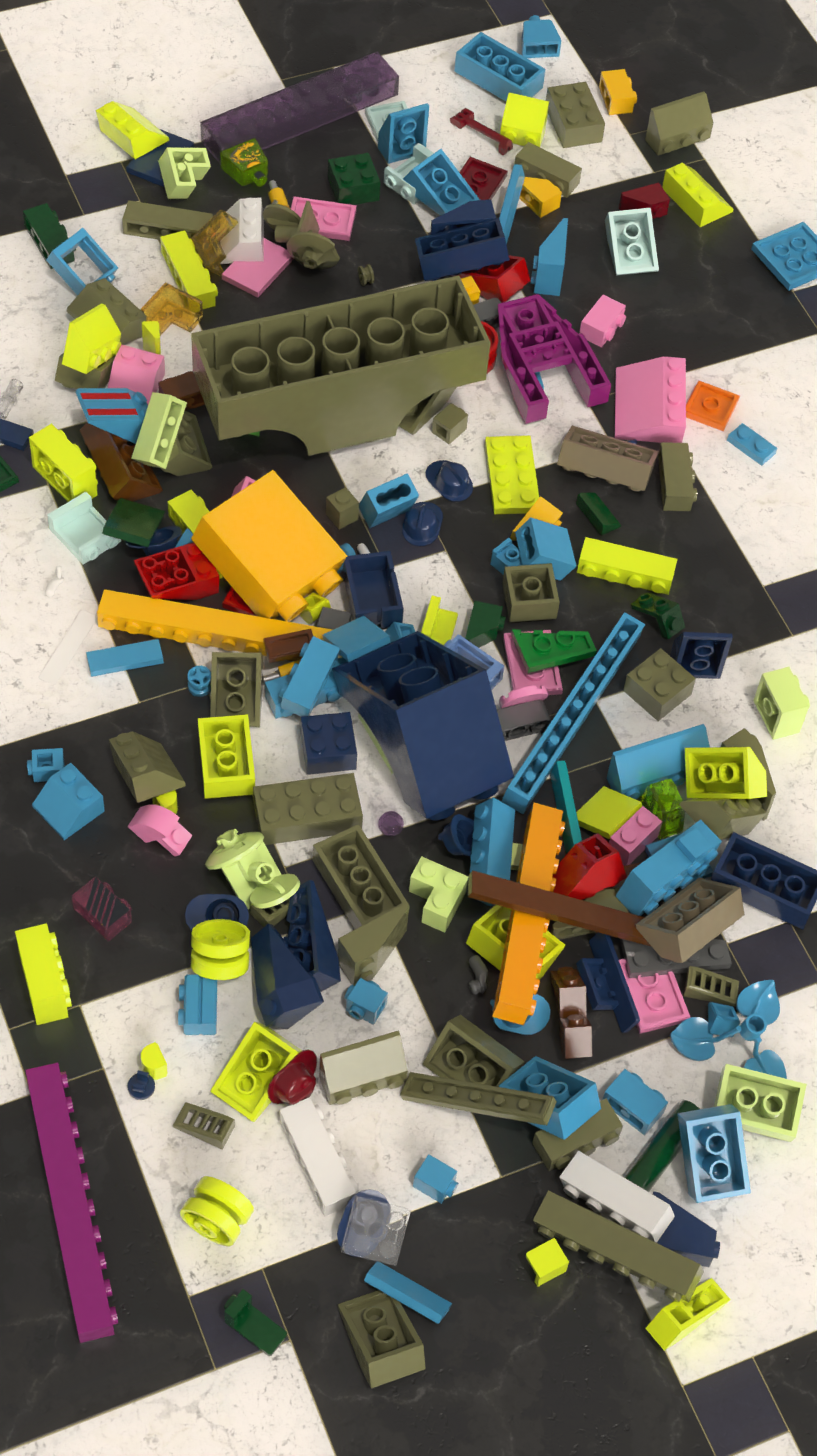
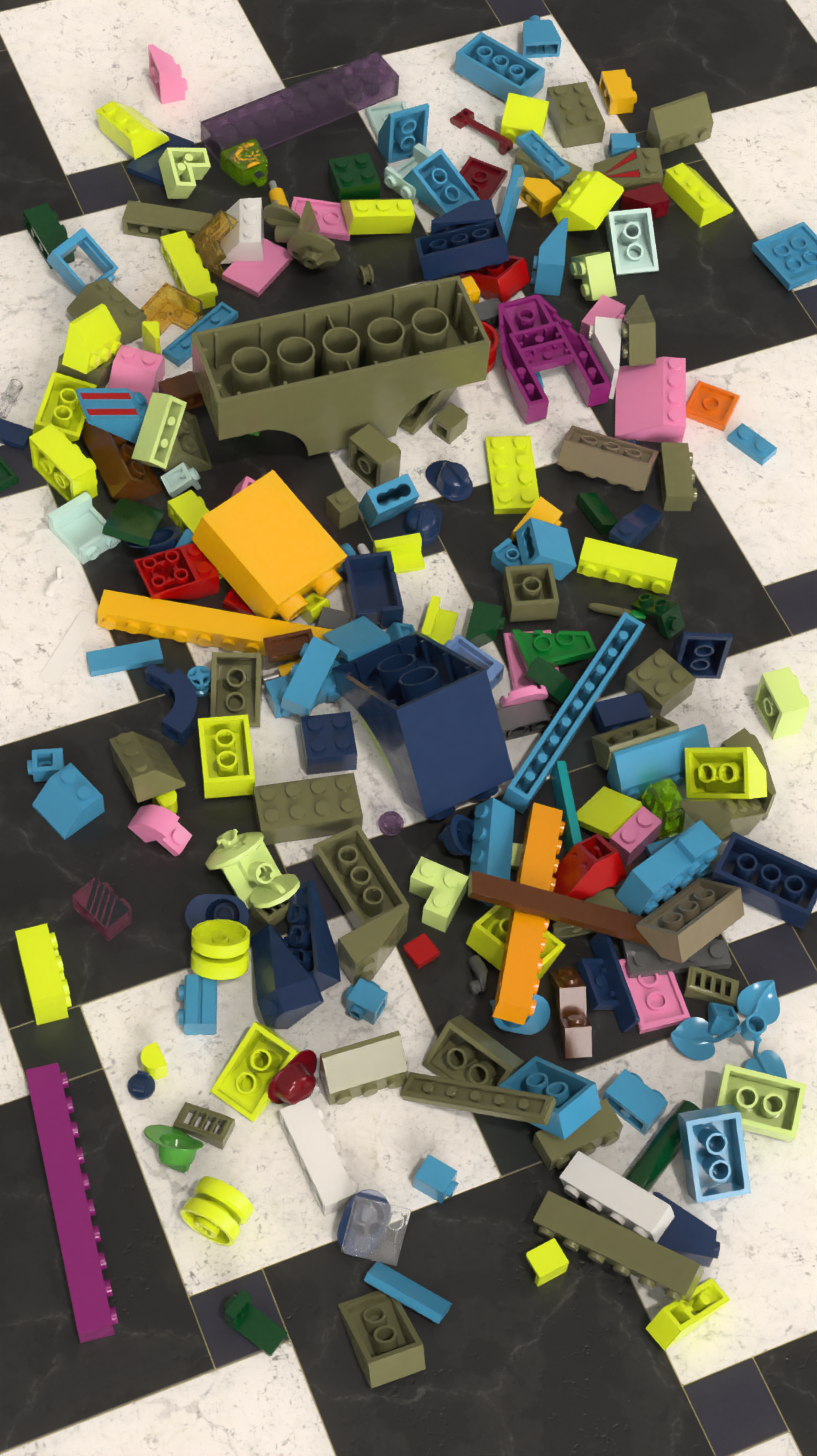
(62, 406): none -> neon yellow slope
(166, 76): none -> bright pink slope
(173, 1146): none -> bright green piece
(180, 479): none -> light aqua bracket
(181, 349): none -> dark azure tile
(183, 716): none -> dark blue arch
(373, 456): none -> olive brick
(378, 216): none -> neon yellow slope
(404, 551): none -> neon yellow panel
(421, 951): none -> red tile
(543, 155): none -> dark azure tile
(544, 674): none -> dark green slope
(587, 201): none -> neon yellow slope
(596, 275): none -> yellowish green brick
(606, 346): none -> white slope
(615, 611): none -> olive piece
(619, 712): none -> dark blue brick
(622, 143): none -> dark azure brick
(630, 735): none -> olive slope
(633, 168): none -> olive slope
(635, 527): none -> dark blue slope
(639, 334): none -> olive slope

